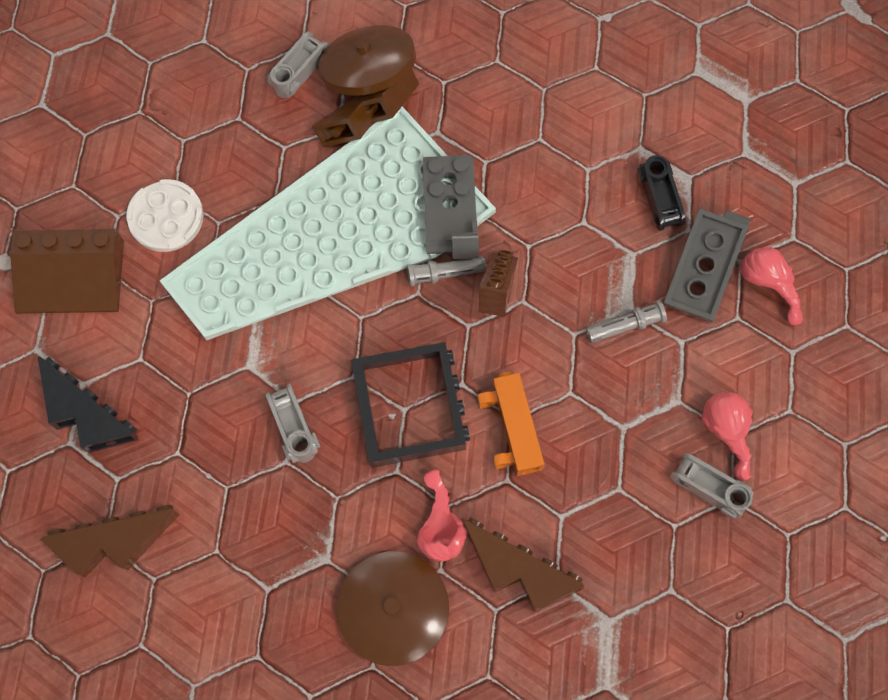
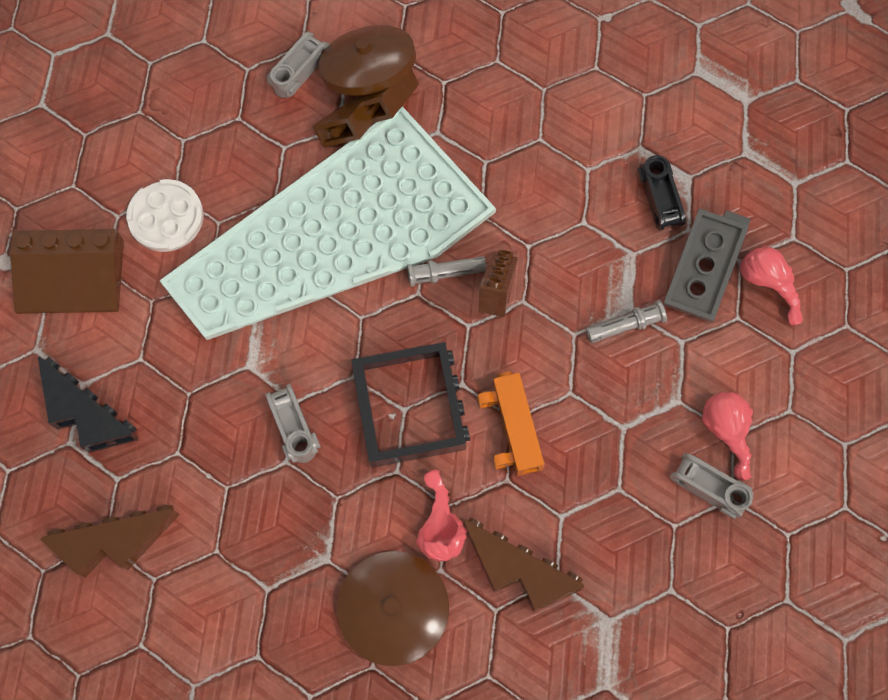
(454, 228): dark grey hinge -> none

